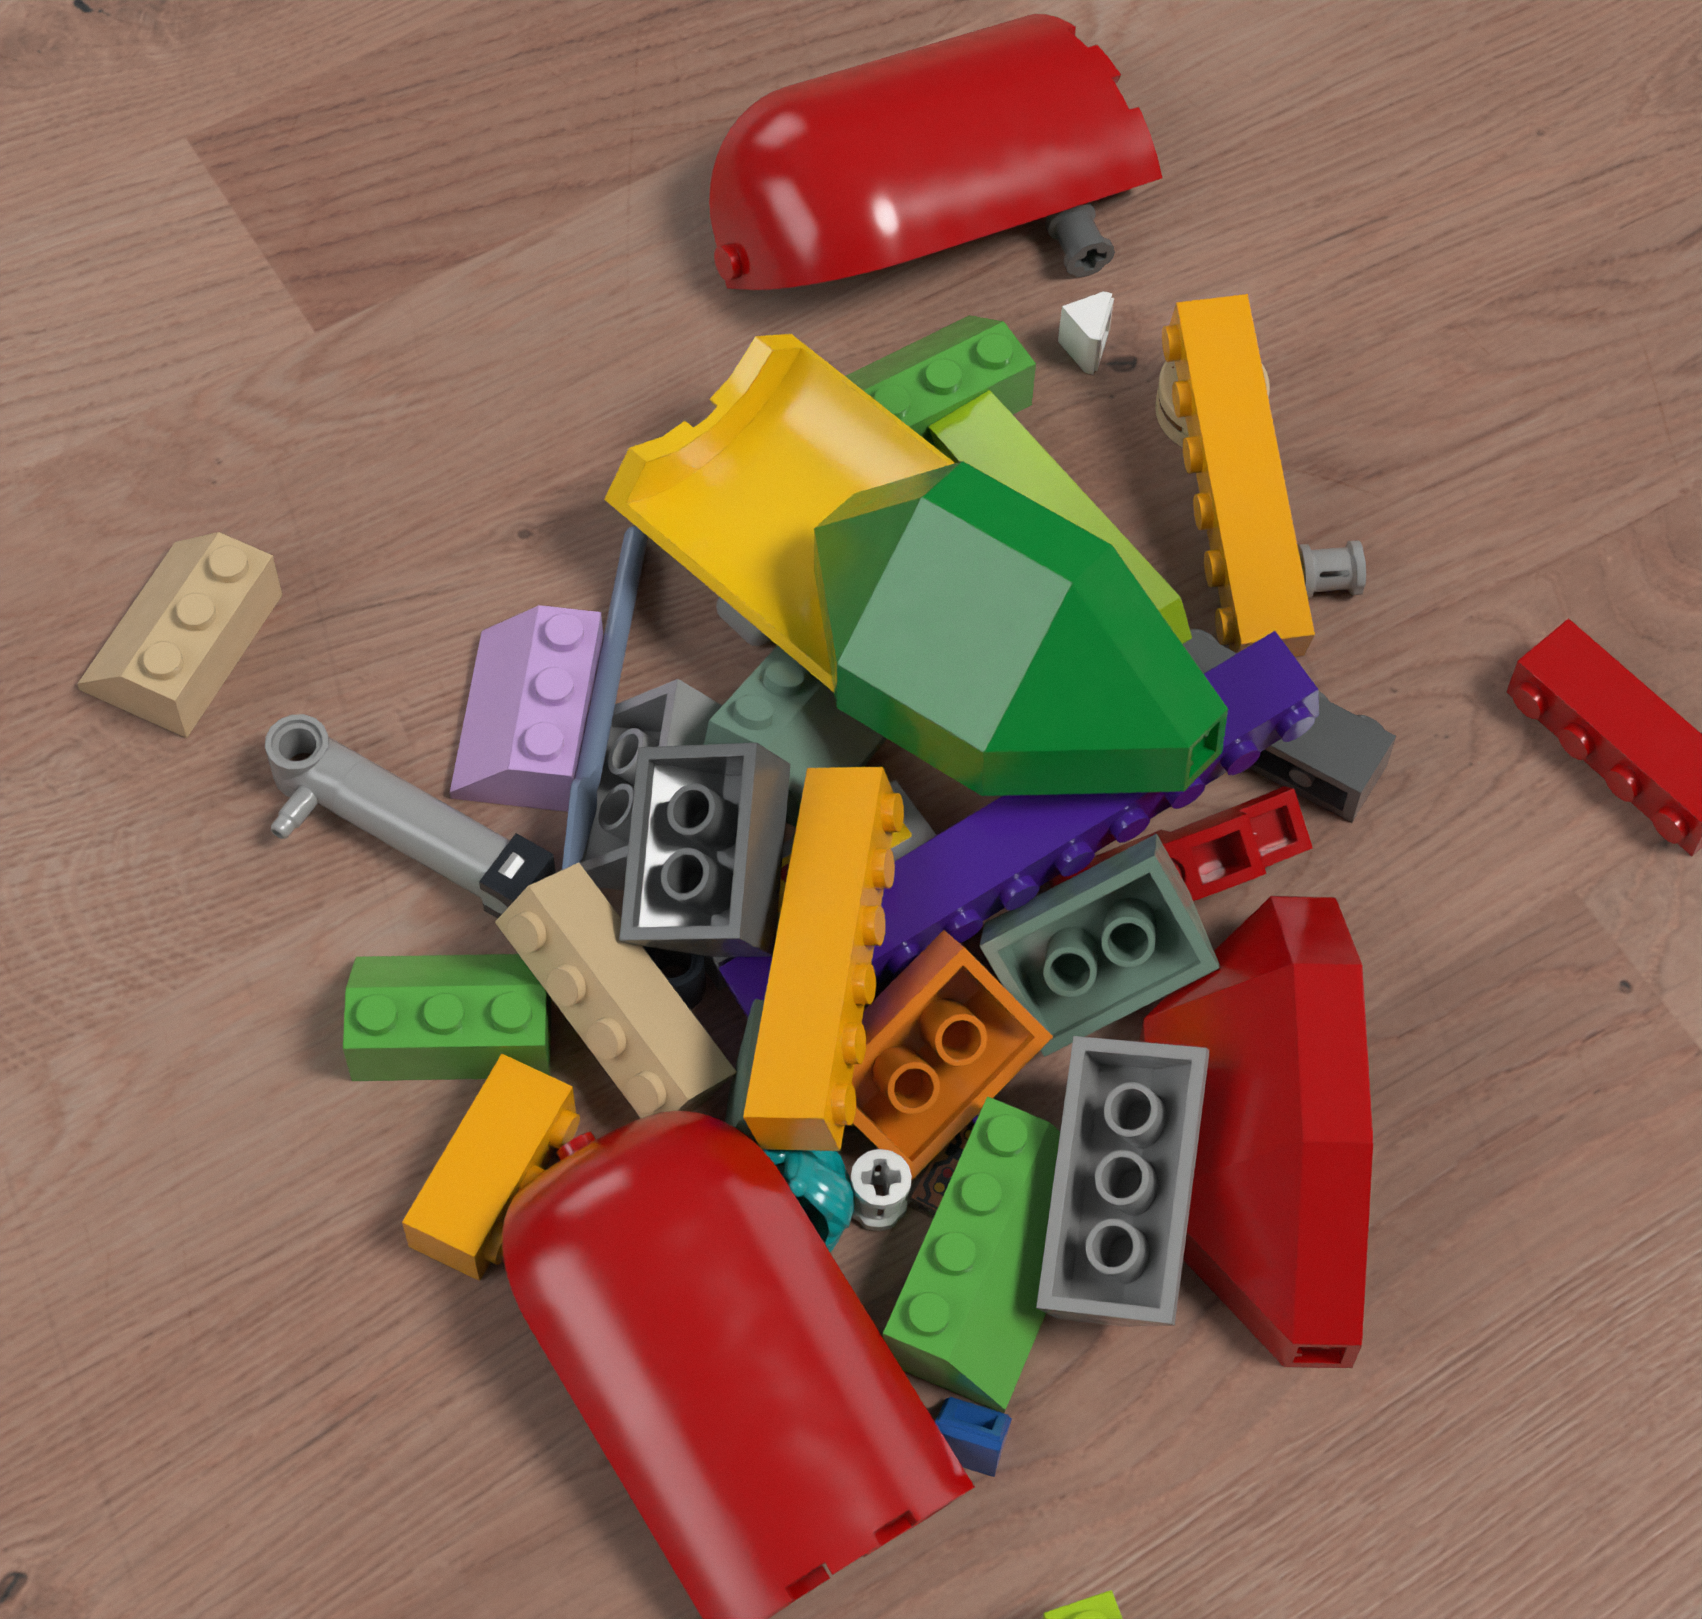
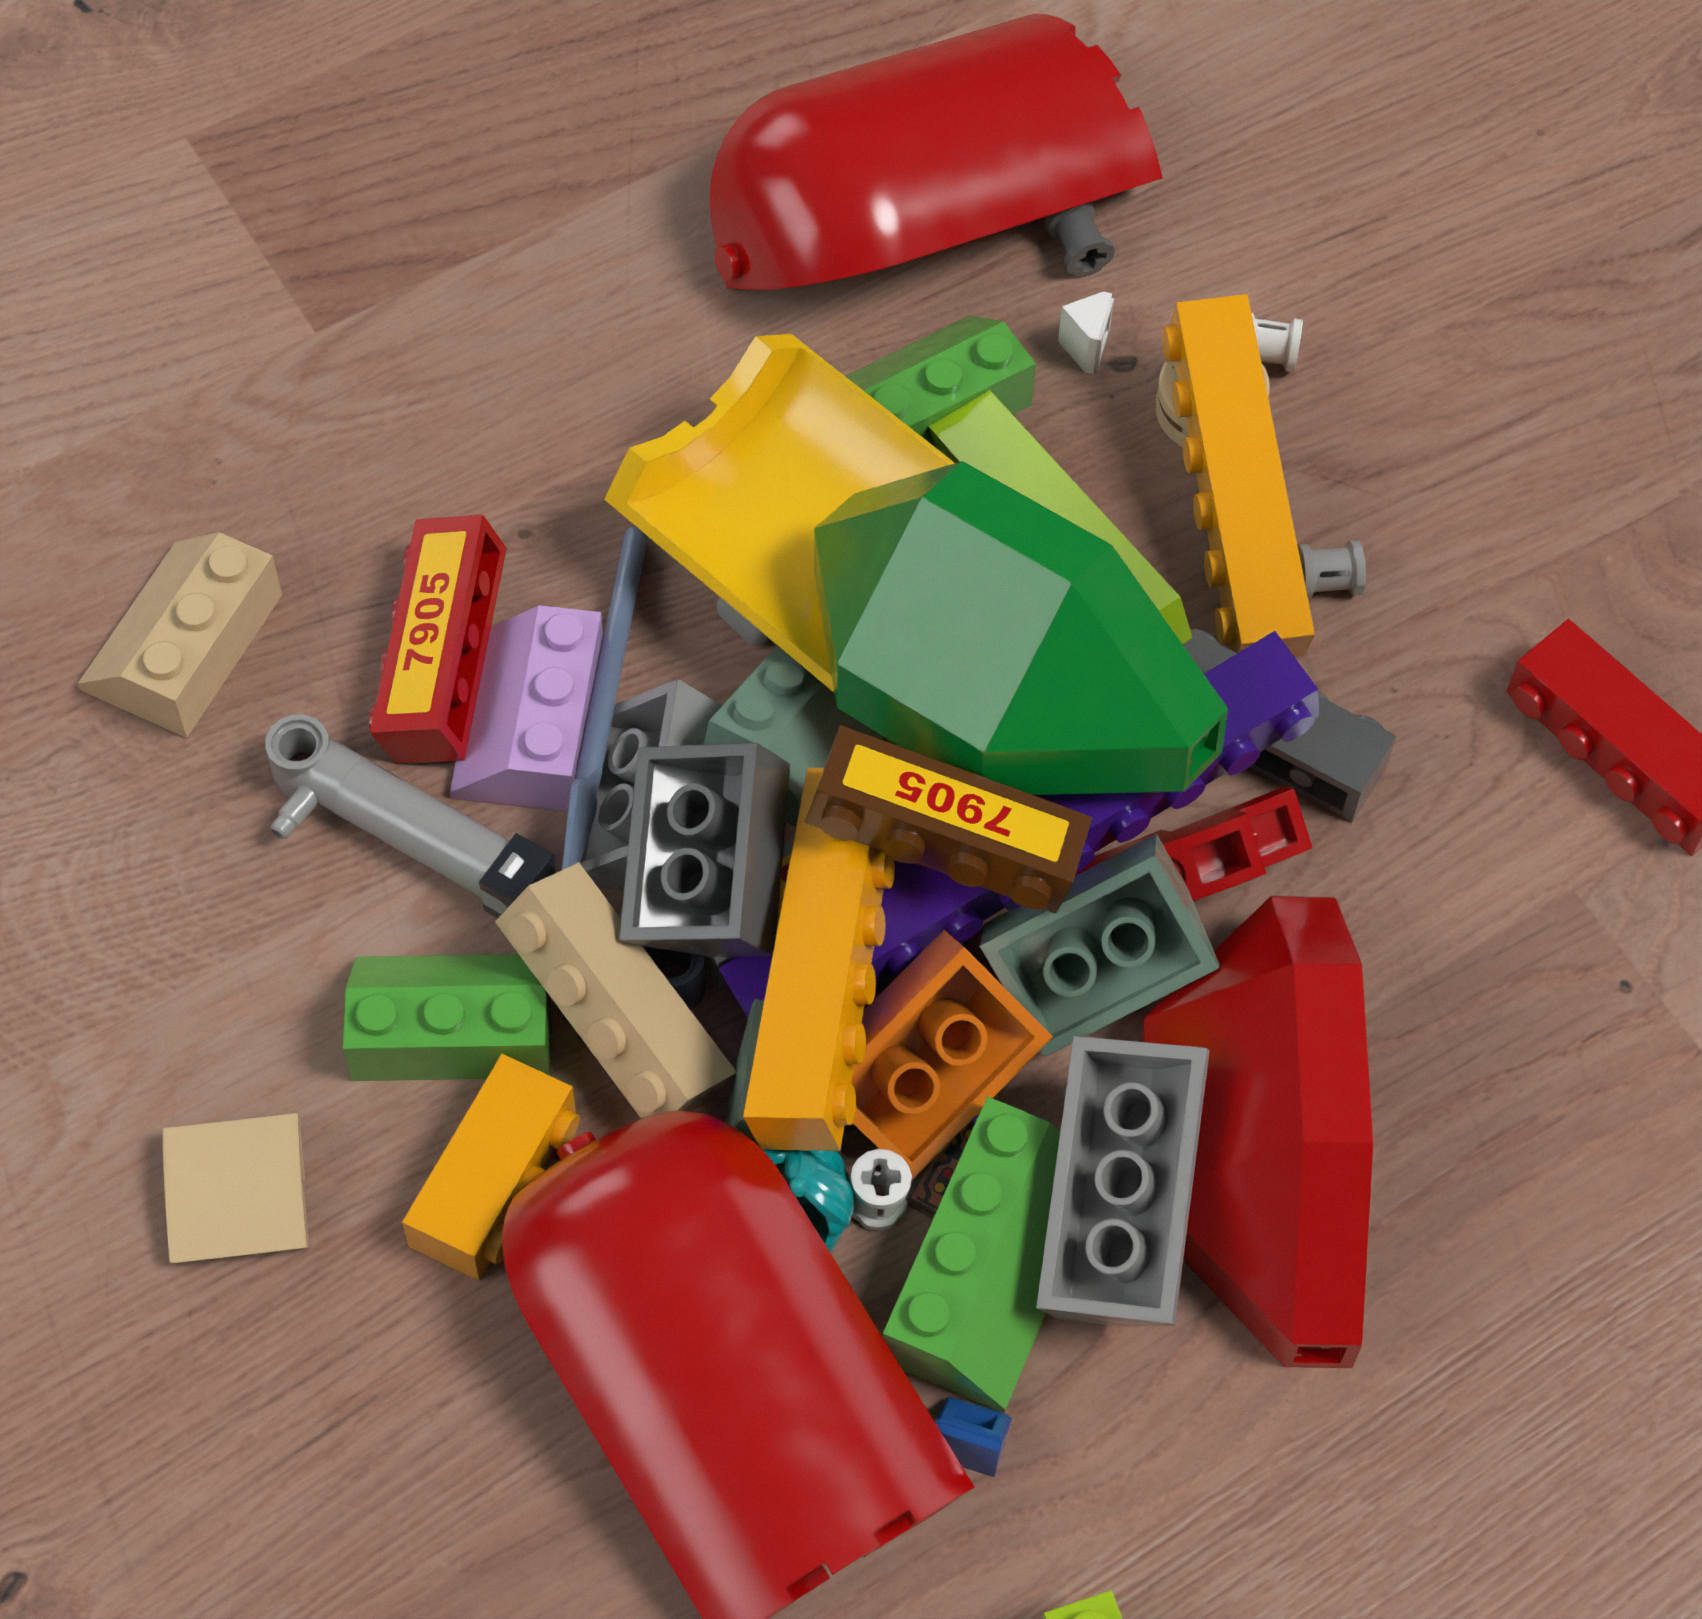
(234, 1188): none -> tan slope
(438, 640): none -> red brick
(949, 820): none -> reddish brown brick
(1278, 341): none -> white bush

